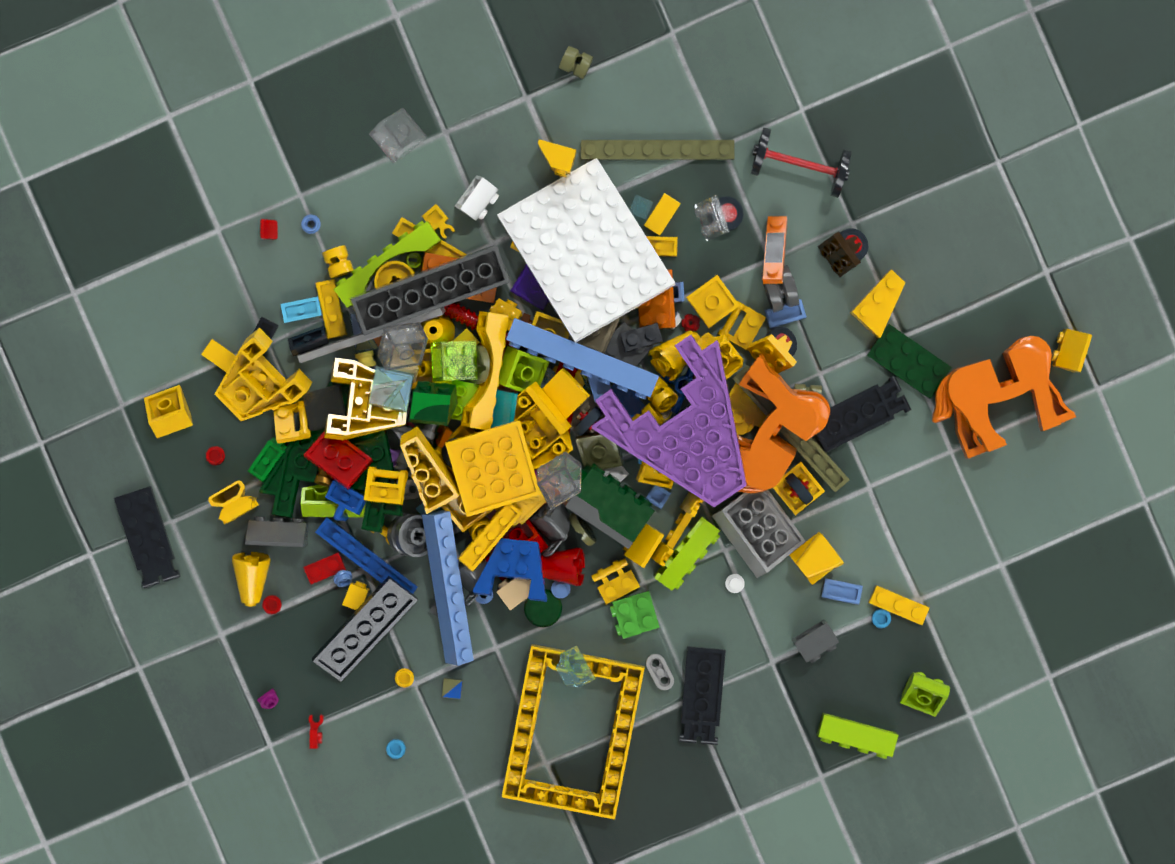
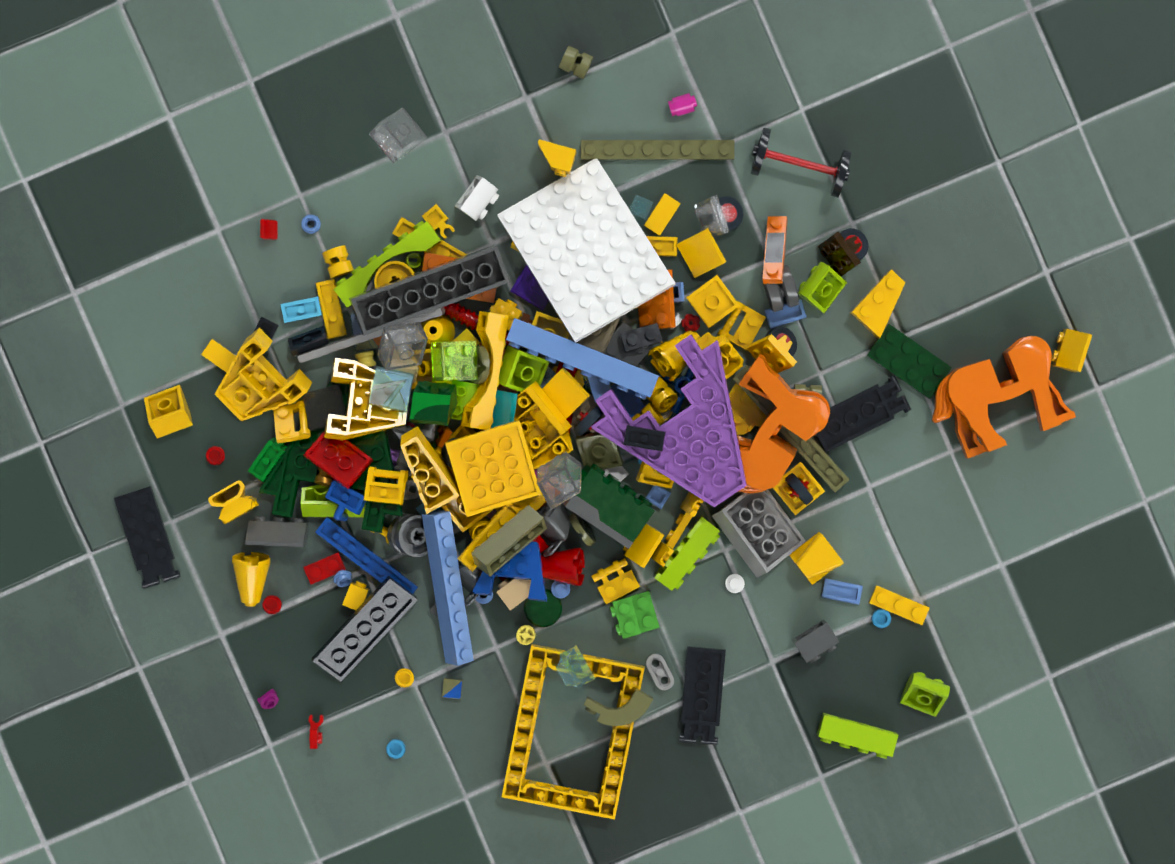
(509, 540): none -> olive brick
(523, 636): none -> light yellow wheel
(621, 715): none -> olive arch
(644, 438): none -> black plate
(682, 104): none -> dark pink brick
(701, 253): none -> yellow tile
(821, 287): none -> lime brick

